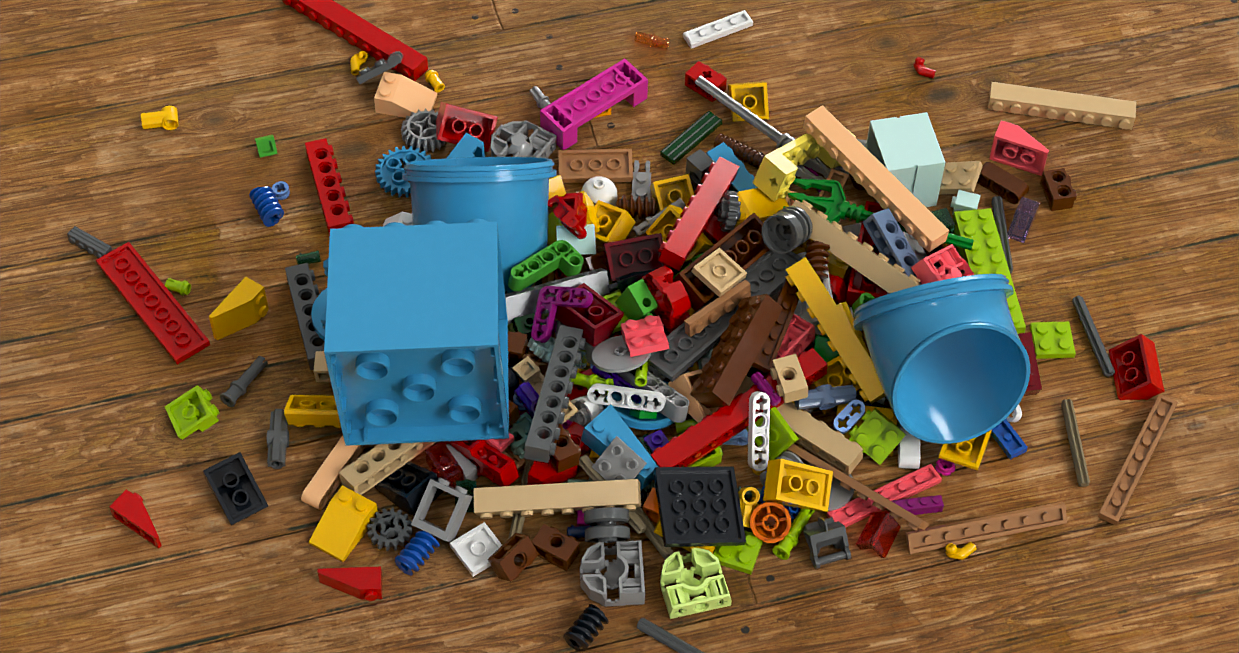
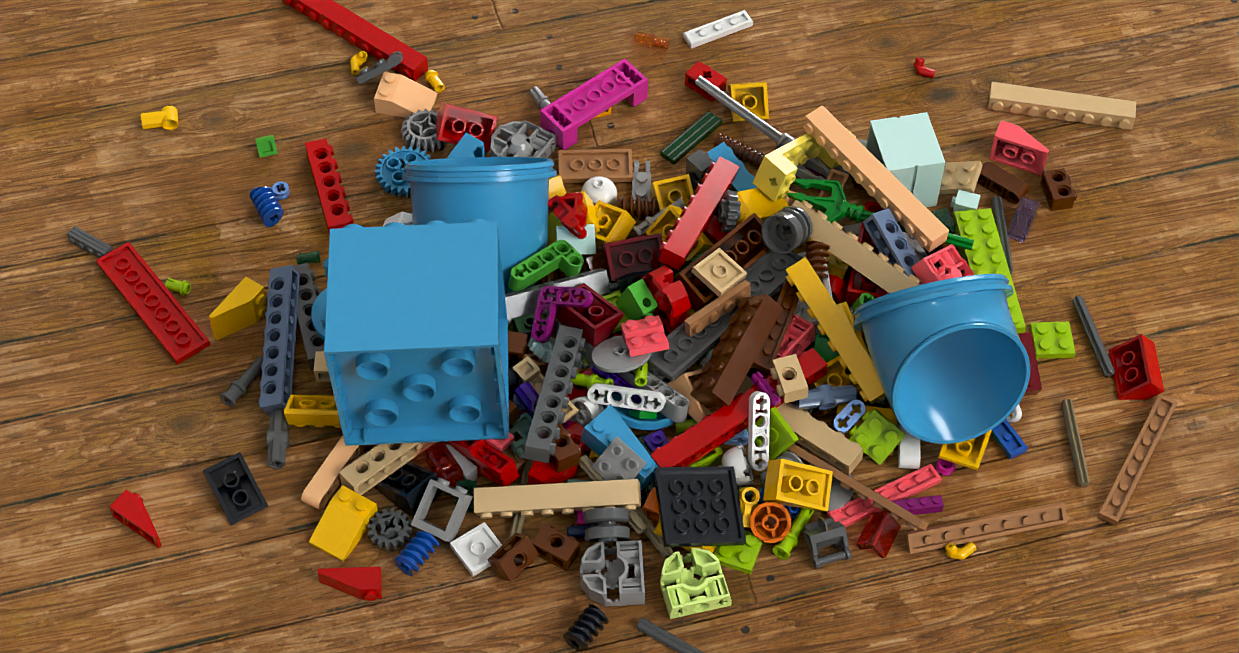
(192, 412): lime plate -> none
(279, 338): none -> sand blue brick
(735, 457): none -> white cylinder

